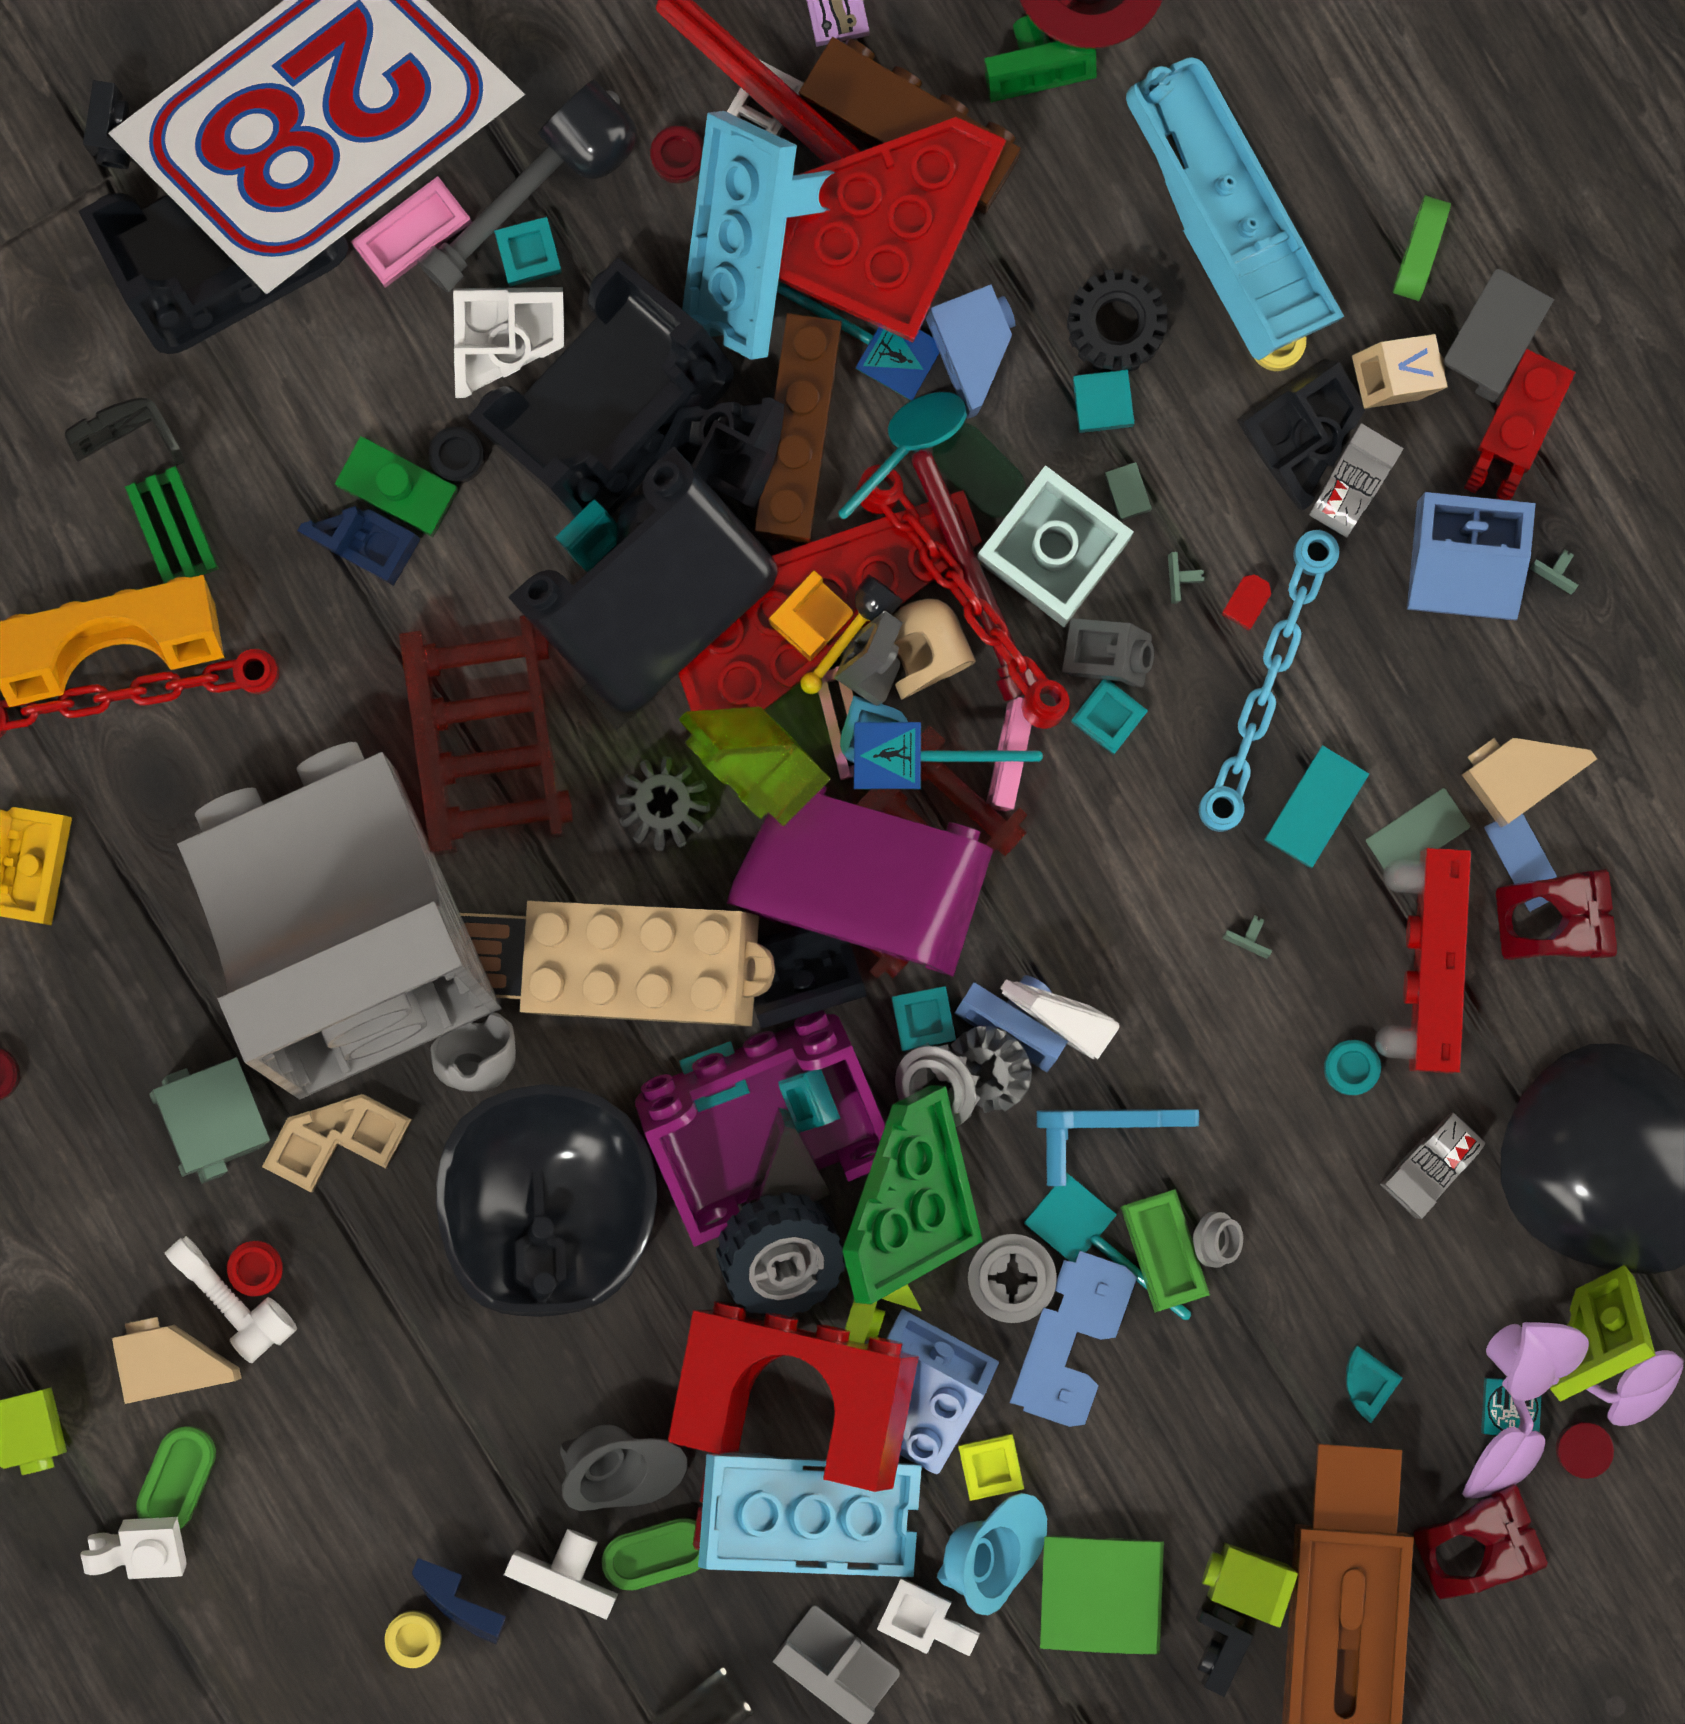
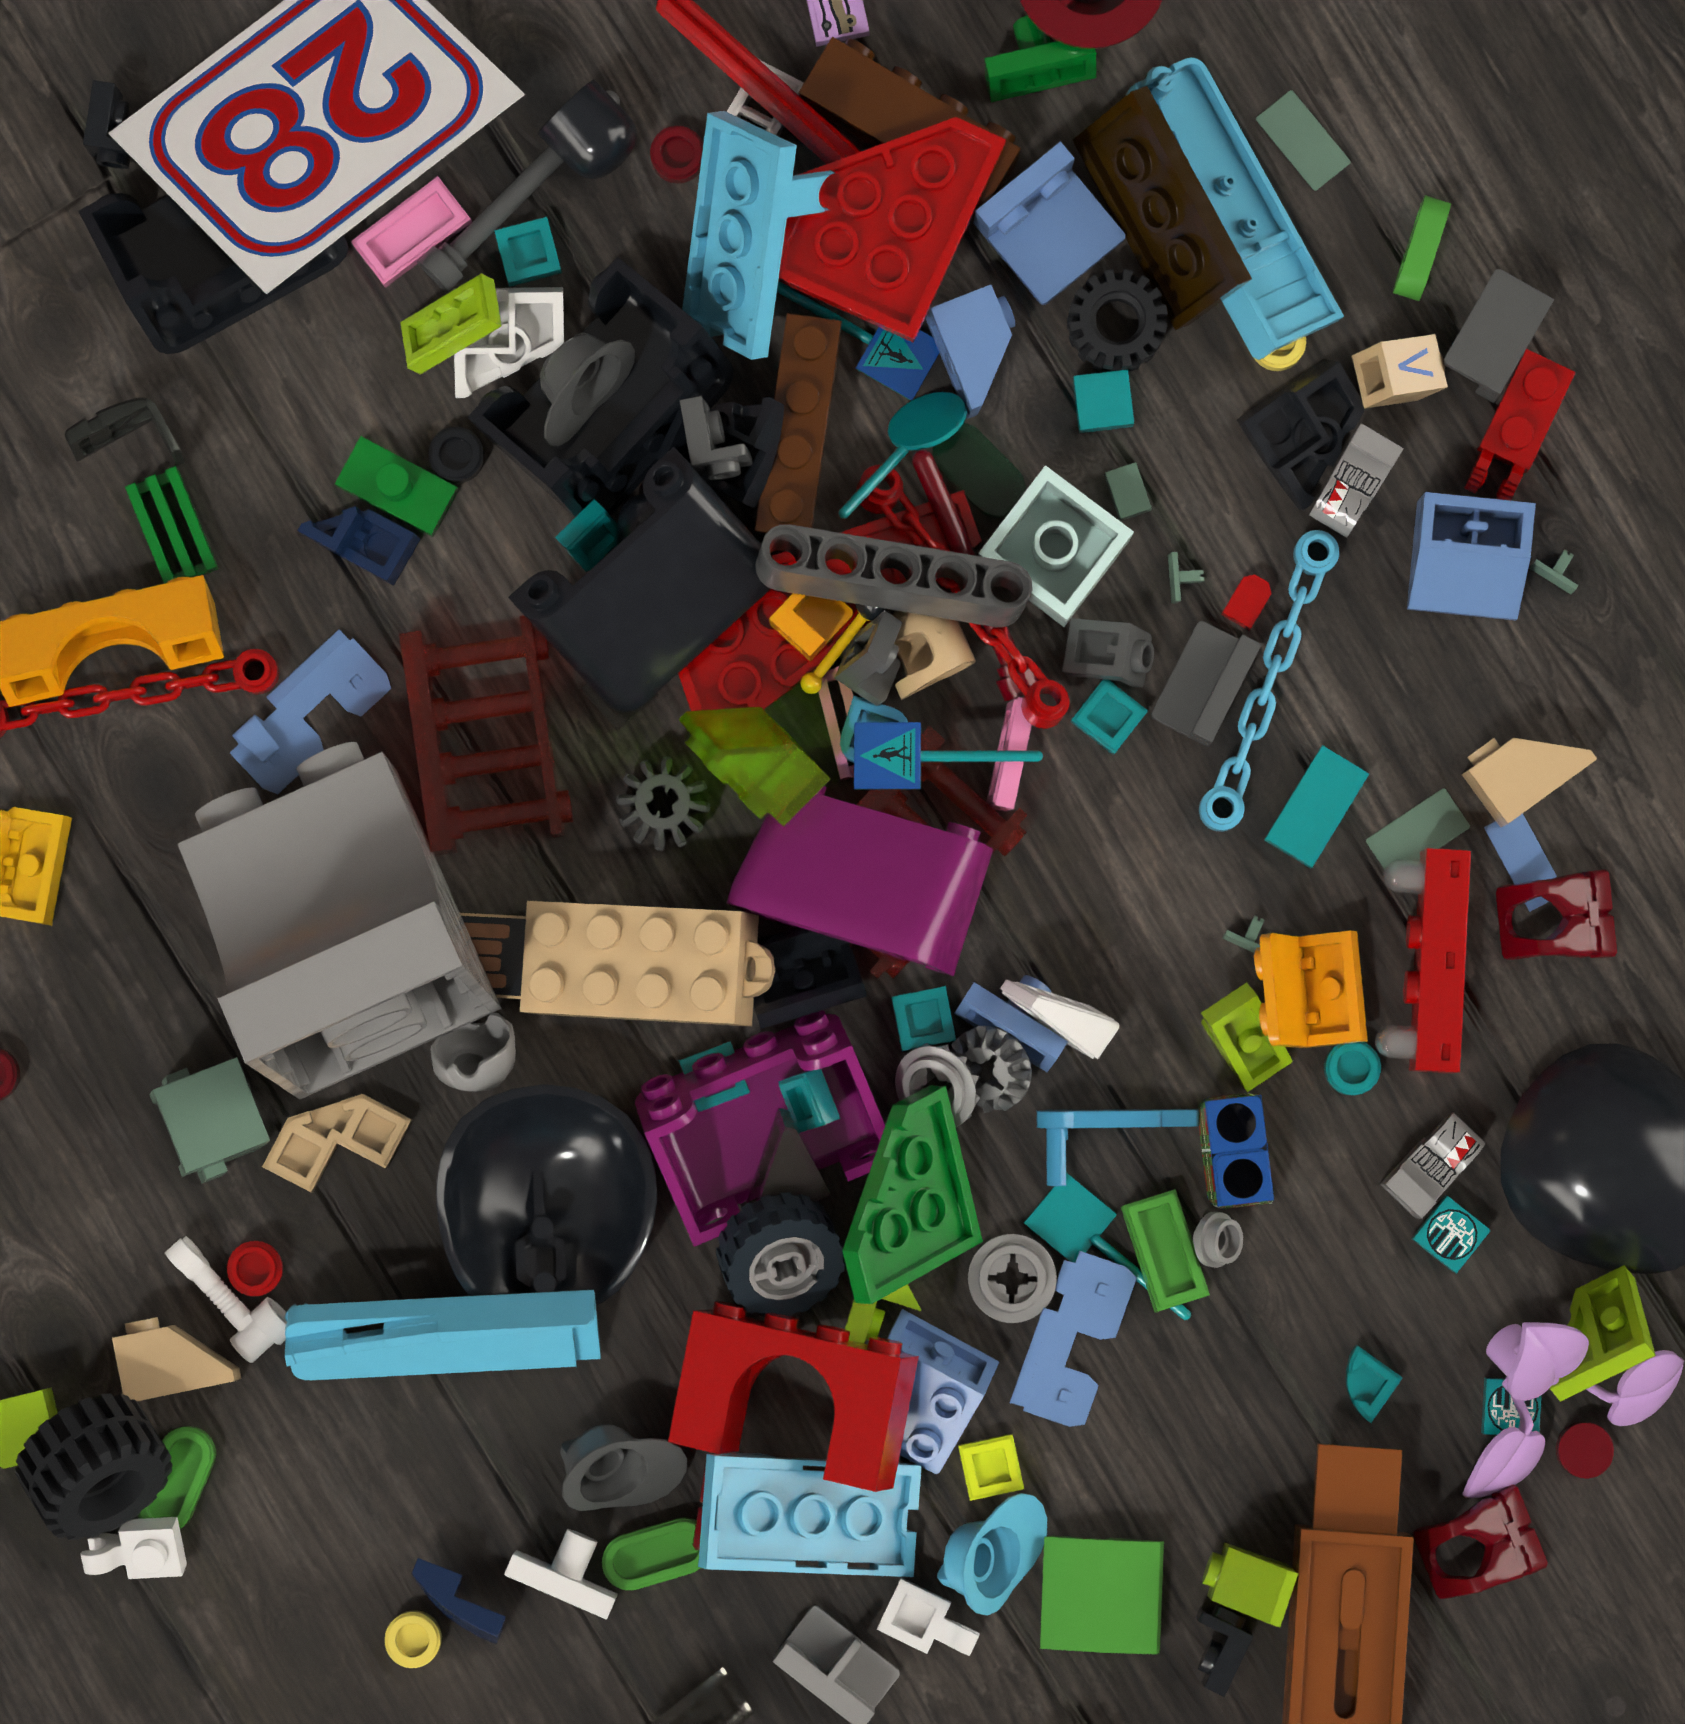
(93, 1466): none -> black tyre
(281, 742): none -> medium blue piece
(442, 1335): none -> medium azure piece
(450, 324): none -> lime plate
(581, 379): none -> dark grey piece
(703, 432): none -> dark grey bracket
(918, 565): none -> dark grey beam
(1048, 225): none -> medium blue bracket
(1161, 208): none -> dark brown plate
(1205, 682): none -> dark grey panel
(1228, 1151): none -> blue piece
(1238, 1036): none -> lime slope
(1303, 140): none -> sand green sticker
(1311, 989): none -> light orange bracket
(1450, 1234): none -> teal tile

